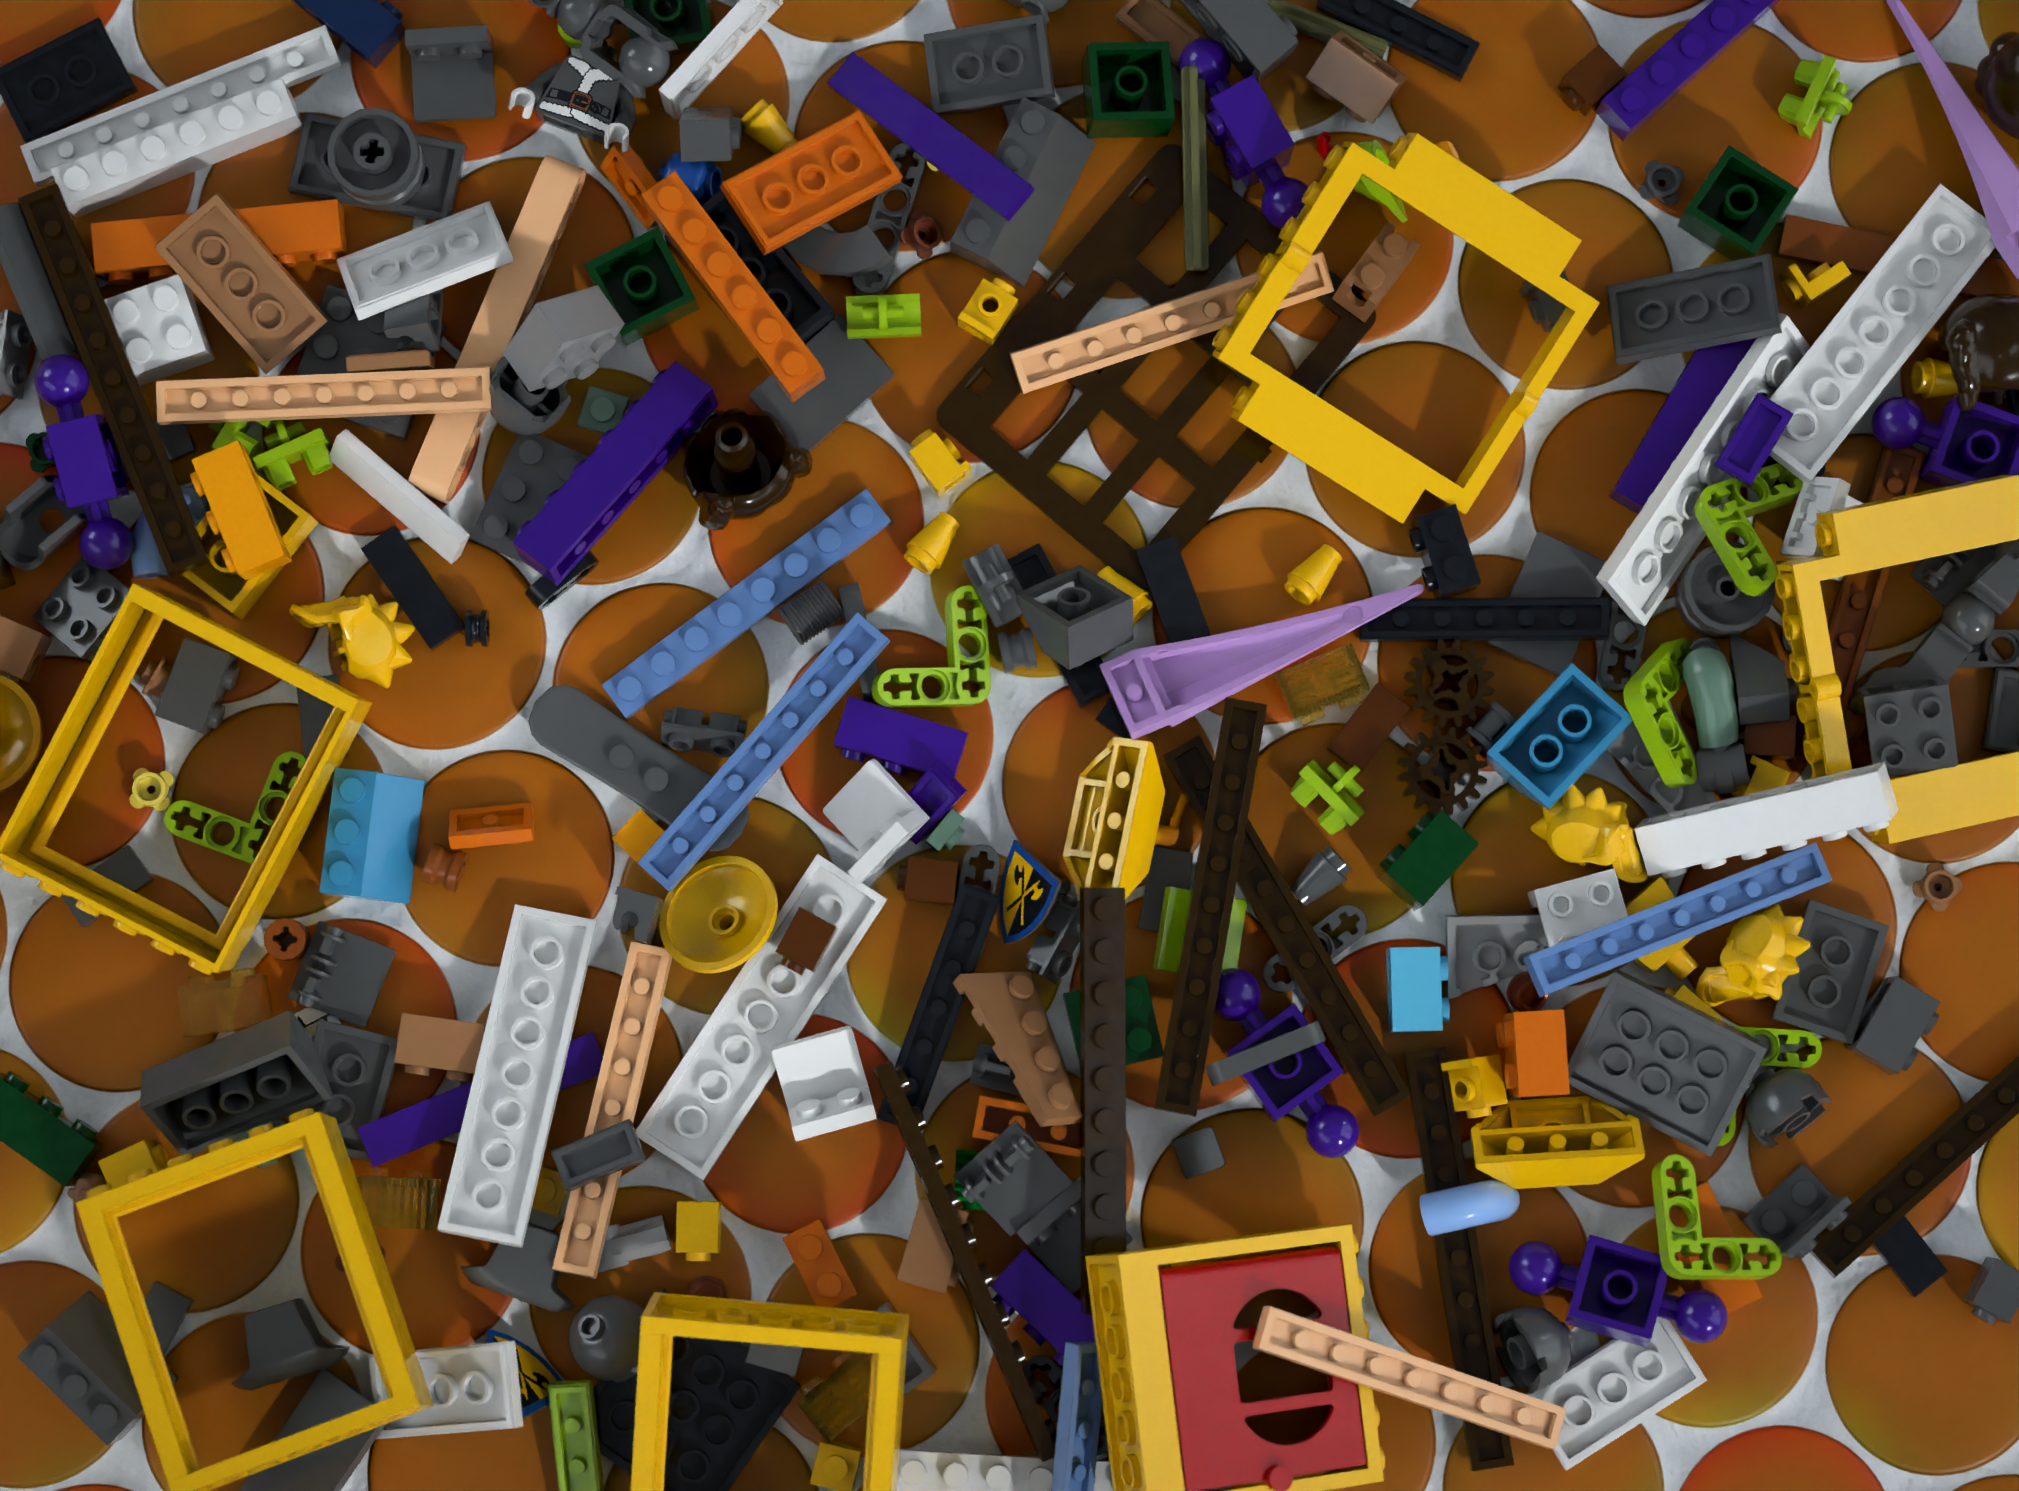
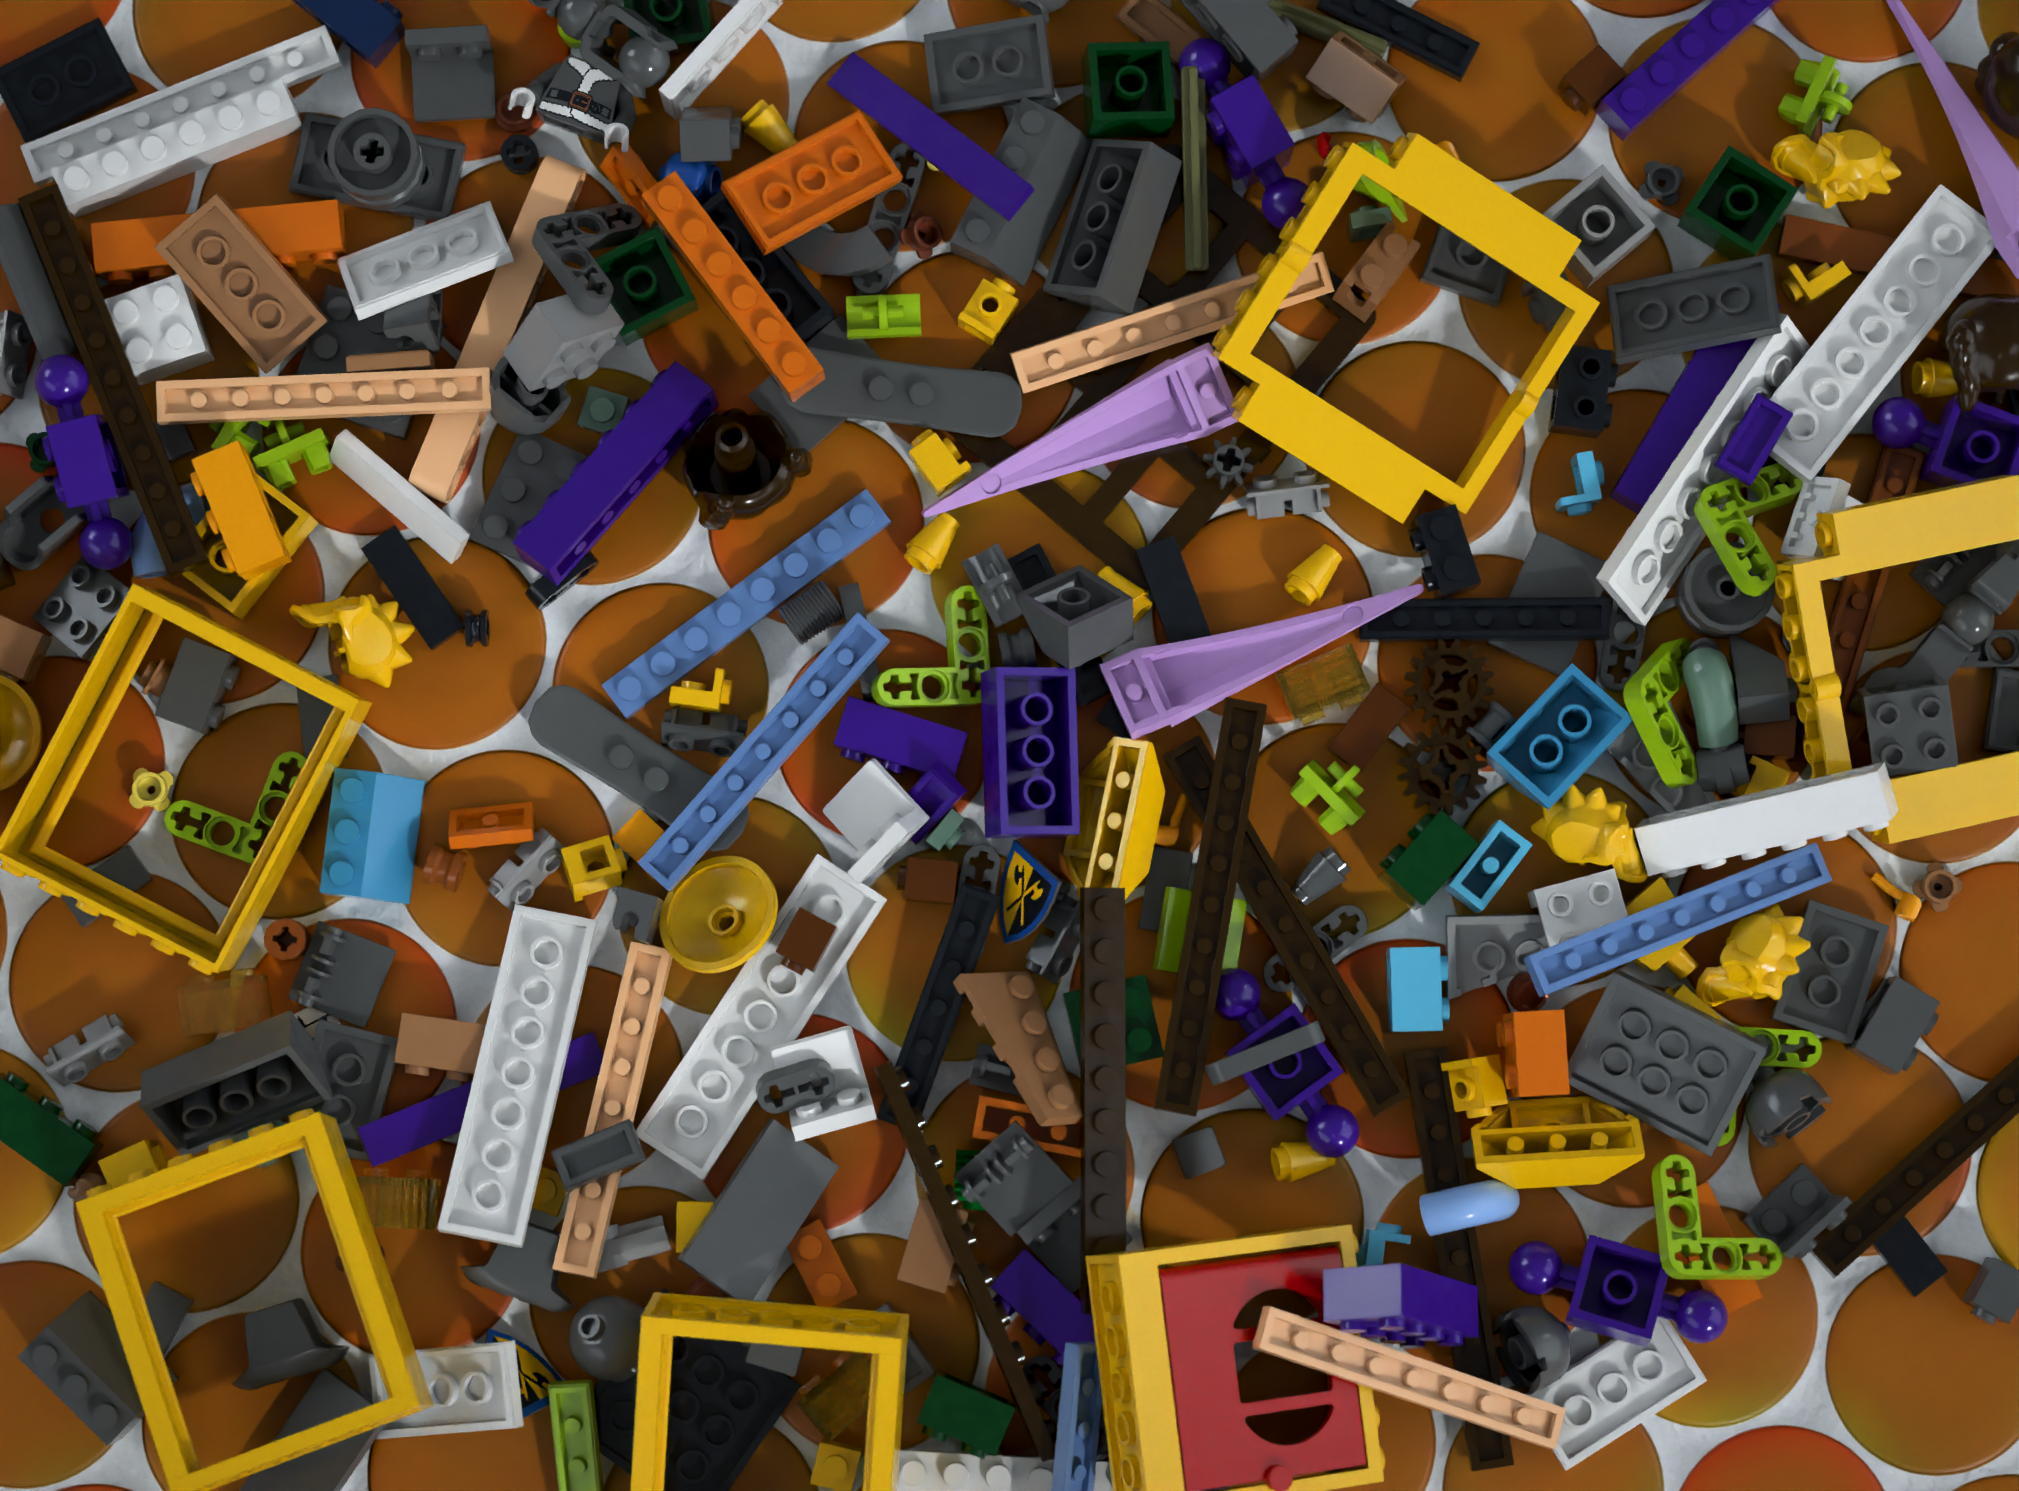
(71, 1061): none -> light grey hinge
(509, 147): none -> black bush
(512, 119): none -> copper plate
(517, 884): none -> light grey hinge
(561, 240): none -> dark grey beam
(585, 856): none -> yellow brick
(694, 694): none -> yellow bracket
(758, 1212): none -> dark grey tile
(795, 1085): none -> dark grey beam
(913, 395): none -> dark grey piece
(965, 1414): none -> dark green brick
(1030, 752): none -> dark purple brick
(1113, 224): none -> dark grey slope
(1158, 409): none -> lavender plate
(1217, 466): none -> dark grey gear
(1297, 1160): none -> yellow cone
(1302, 490): none -> light grey hinge
(1367, 222): none -> sand green plate
(1374, 1243): none -> medium azure bracket
(1400, 1305): none -> dark purple brick
(1463, 269): none -> dark grey tile
(1488, 866): none -> medium azure brick
(1581, 393): none -> black brick
(1587, 477): none -> medium azure bracket
(1604, 220): none -> light grey brick
(1838, 167): none -> yellow head
(1908, 904): none -> light orange hand

